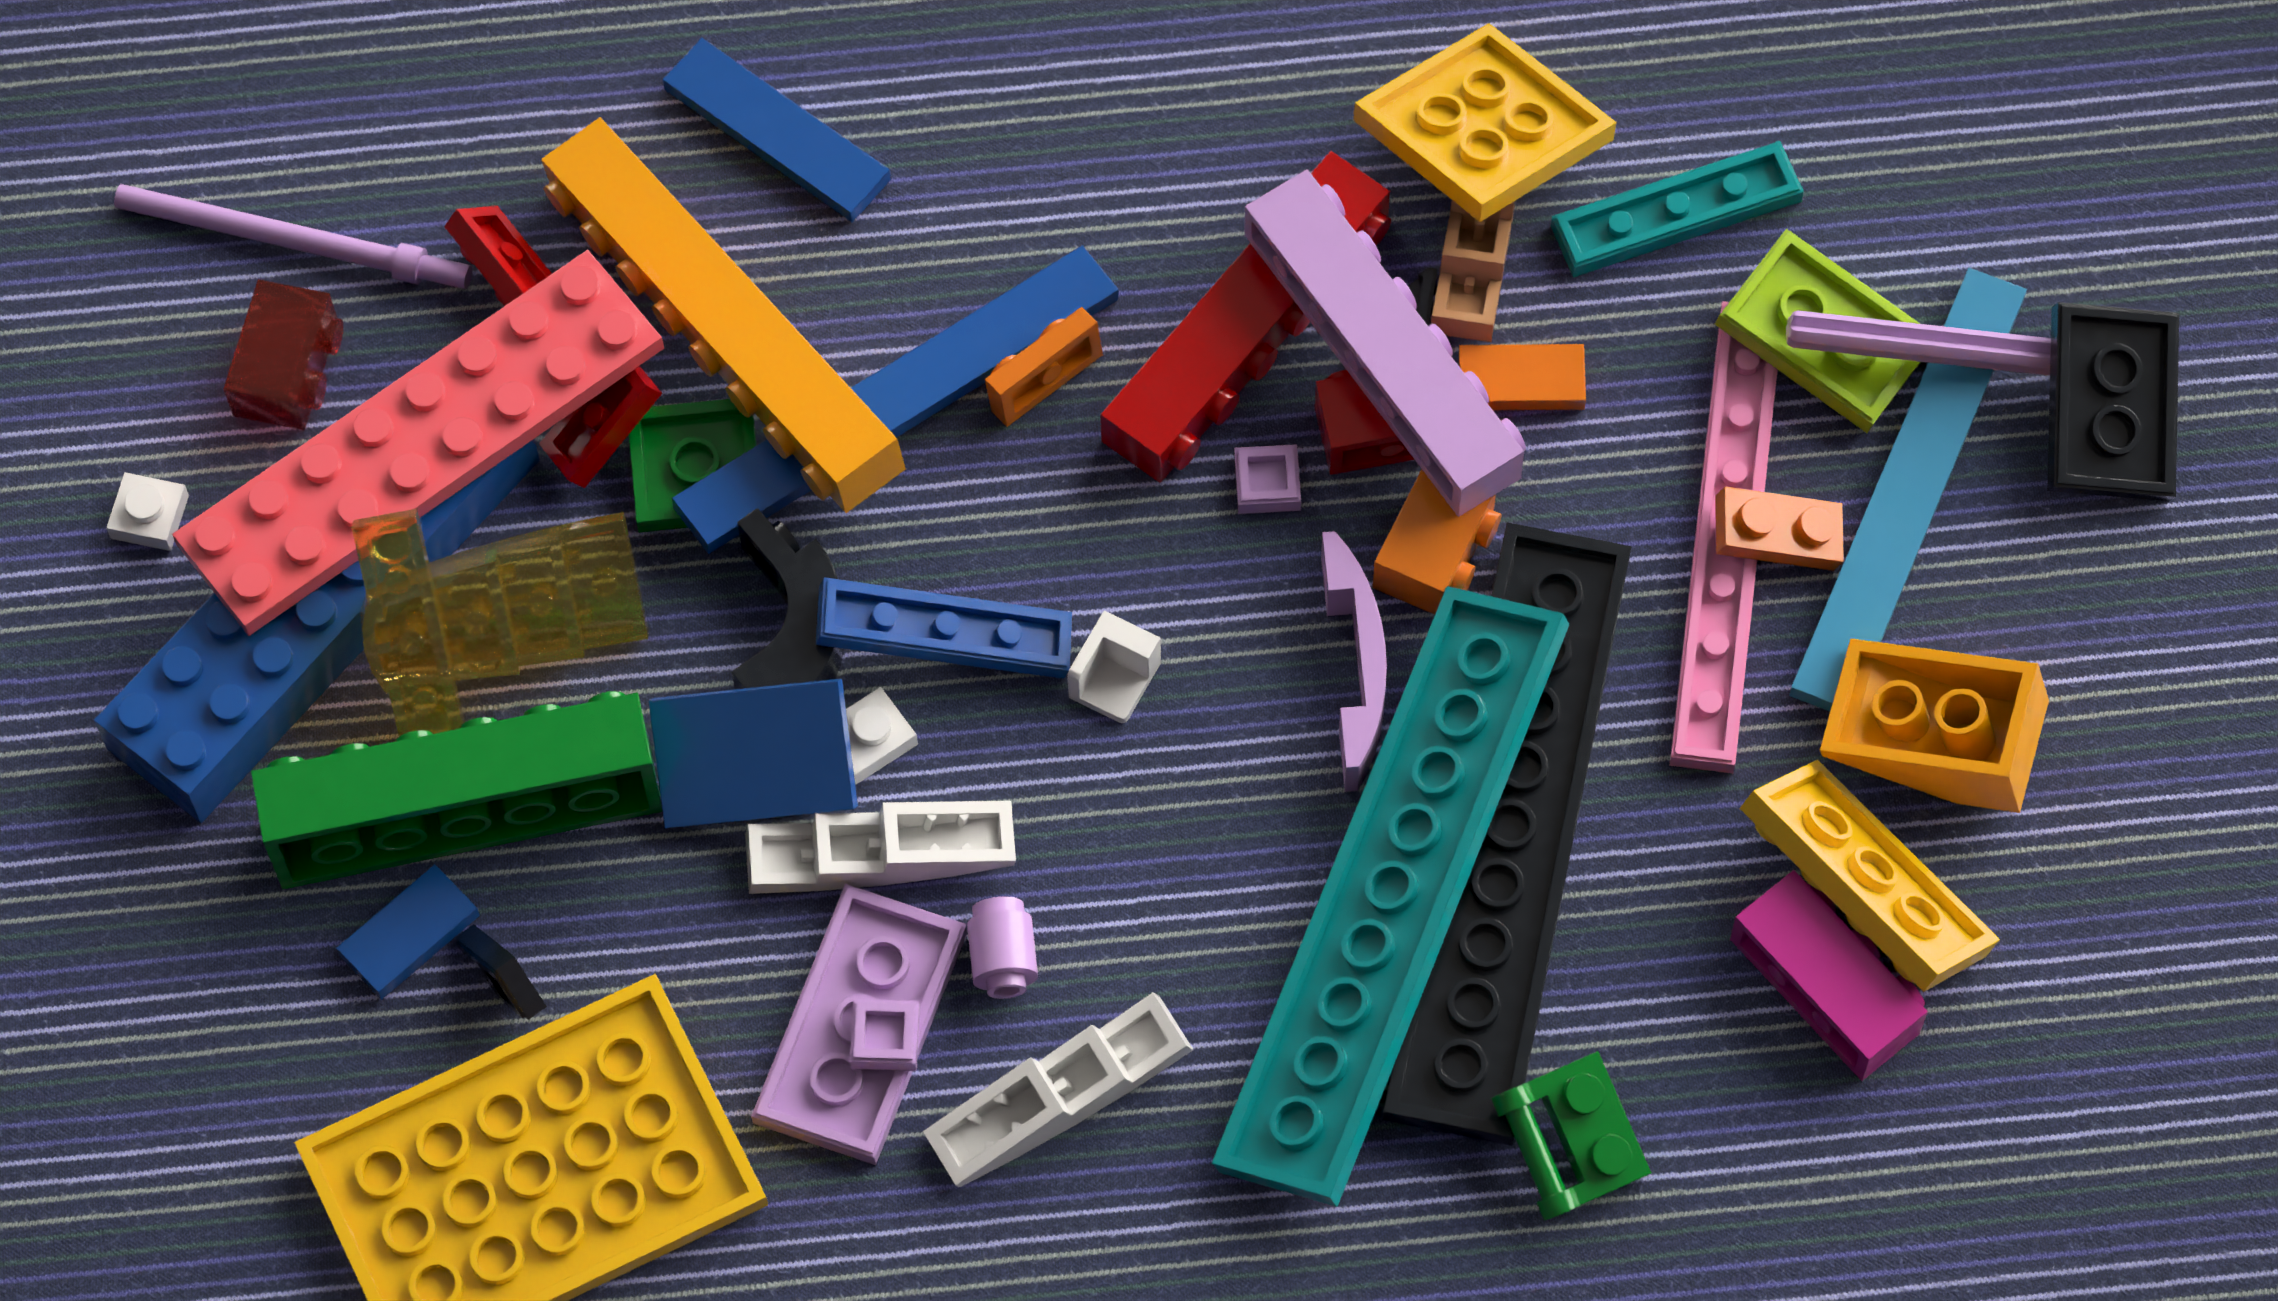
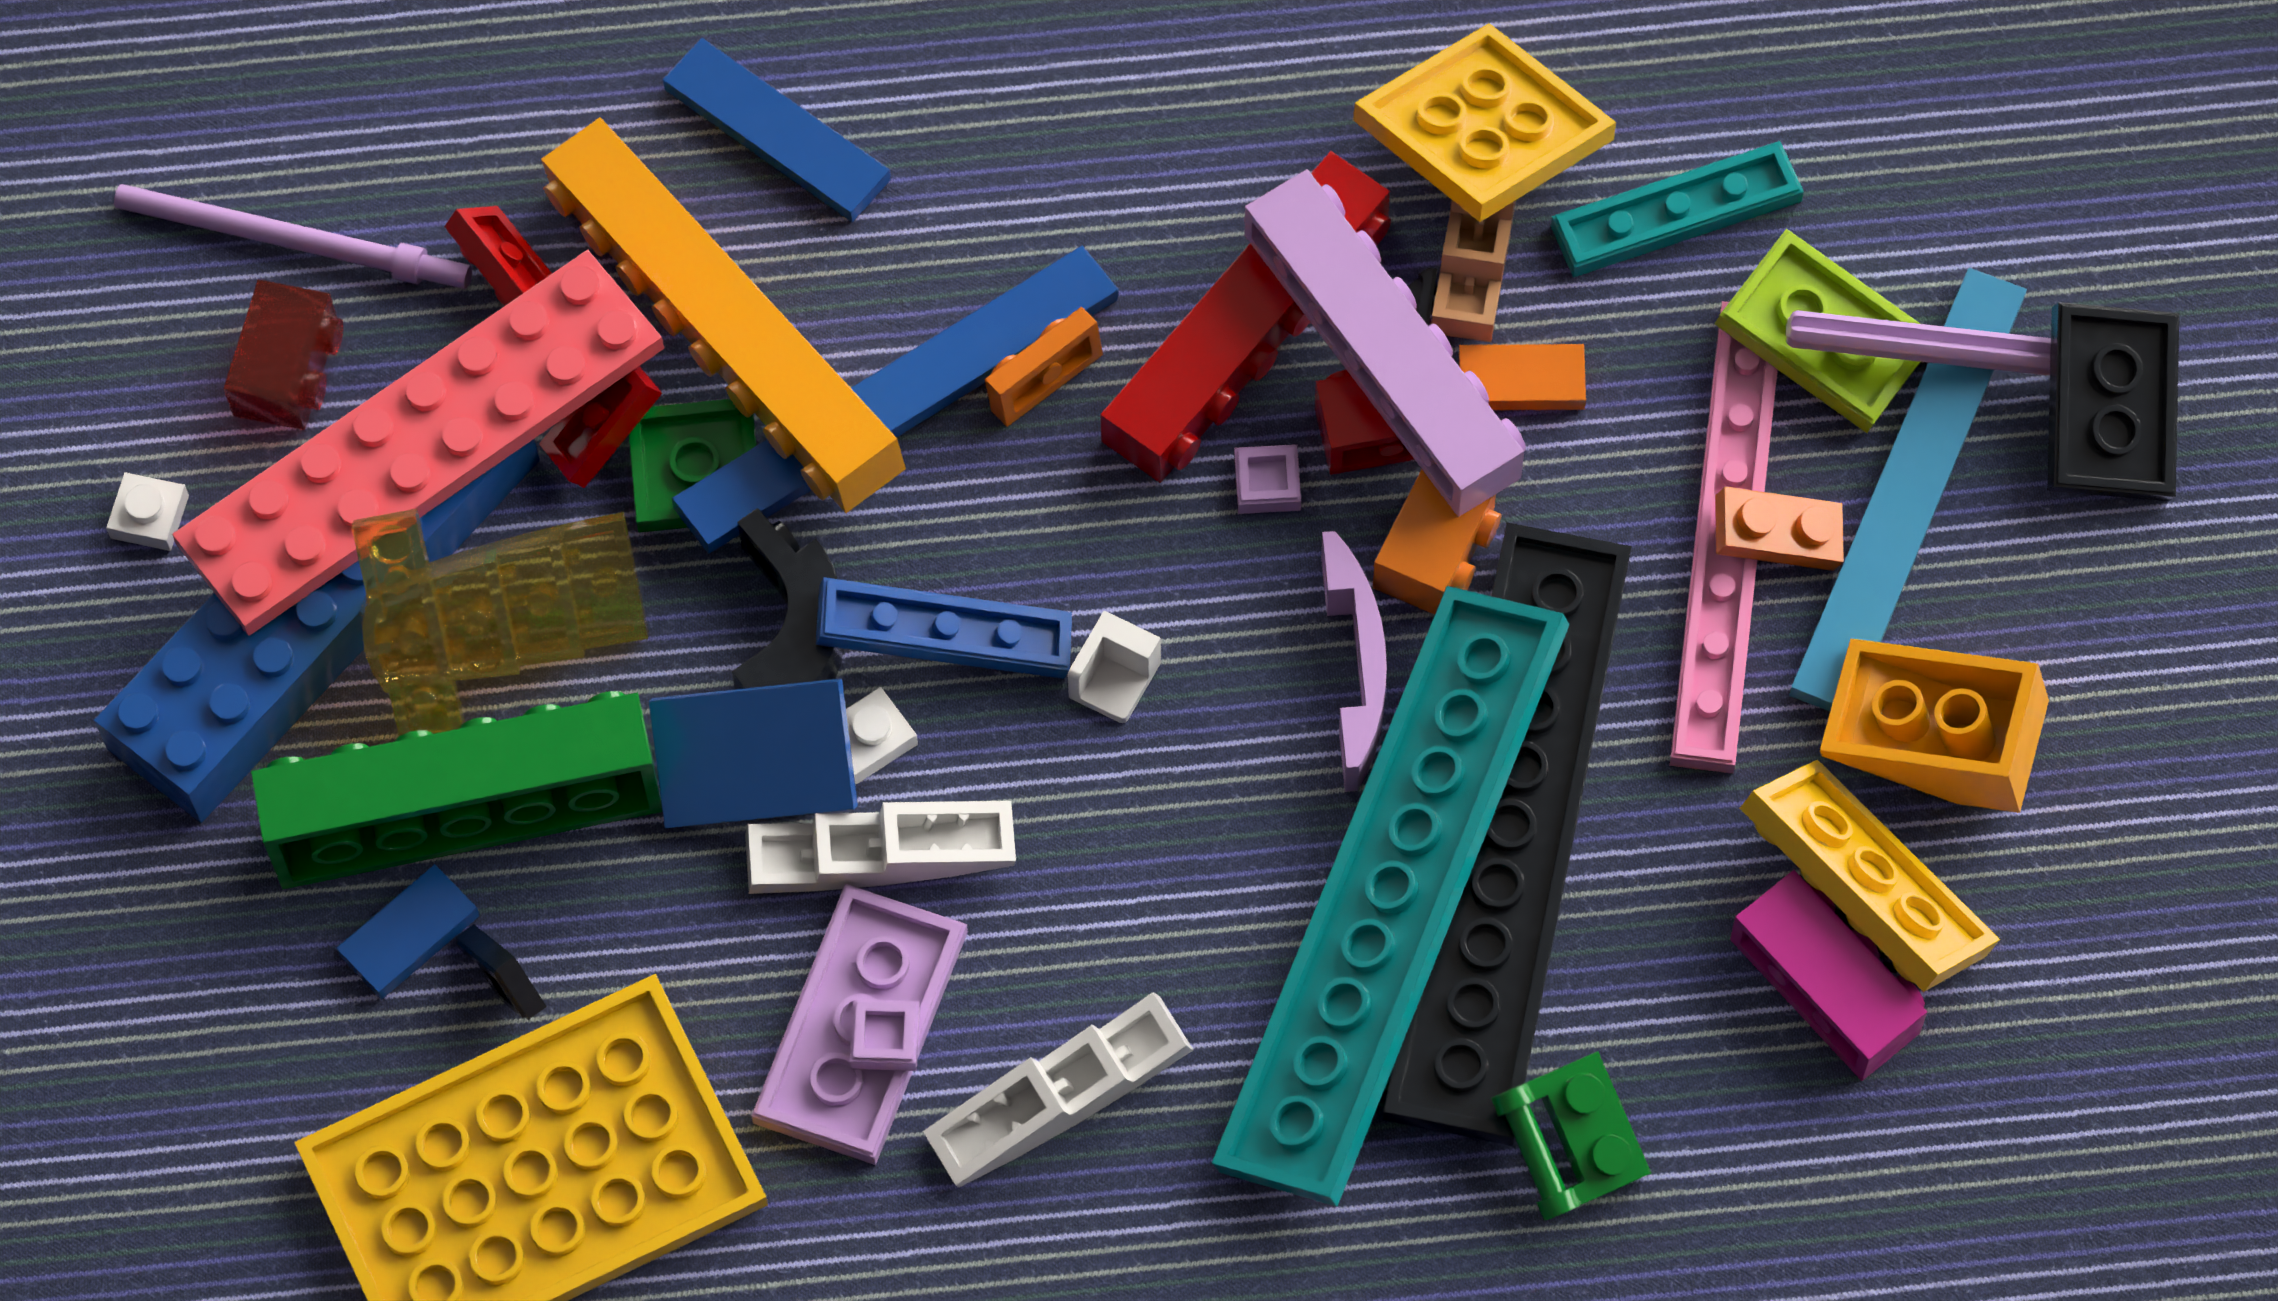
(1002, 947): lavender brick -> none

